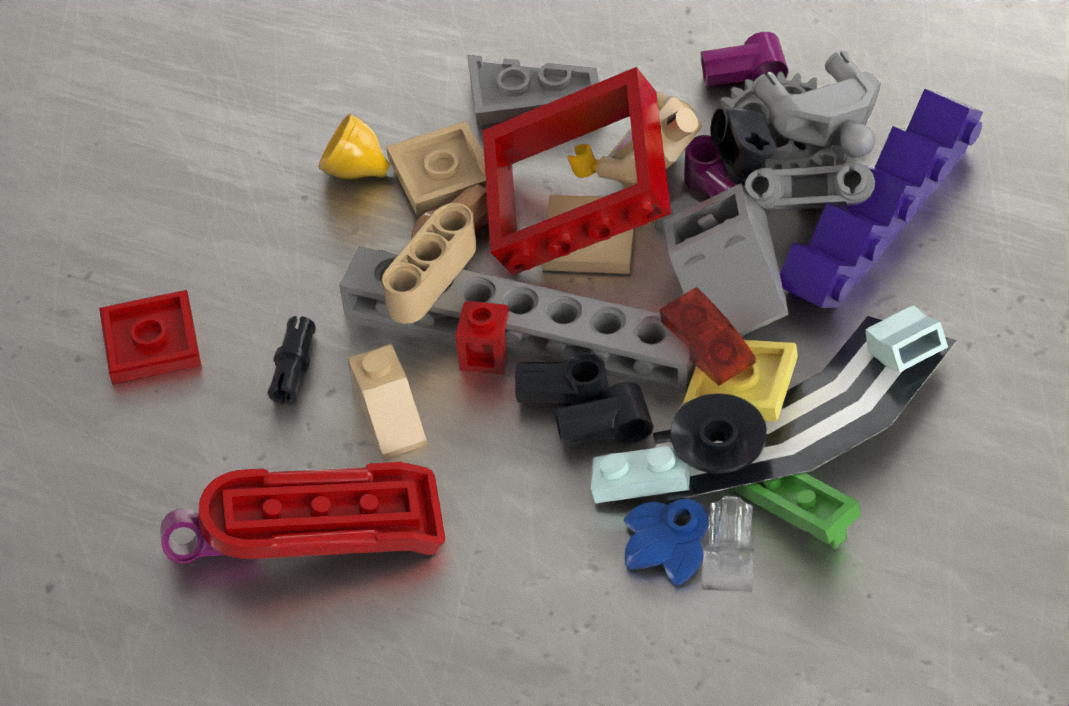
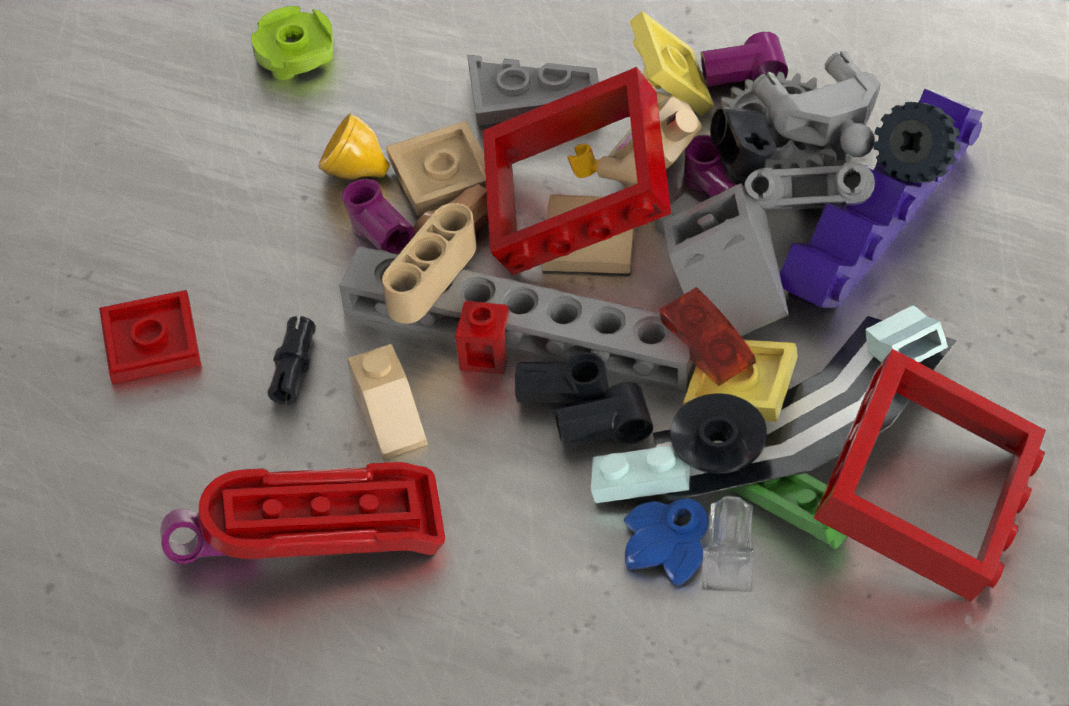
(285, 59): none -> lime plate
(375, 217): none -> magenta piece
(670, 63): none -> light yellow plate
(895, 536): none -> red window
(930, 150): none -> black wheel

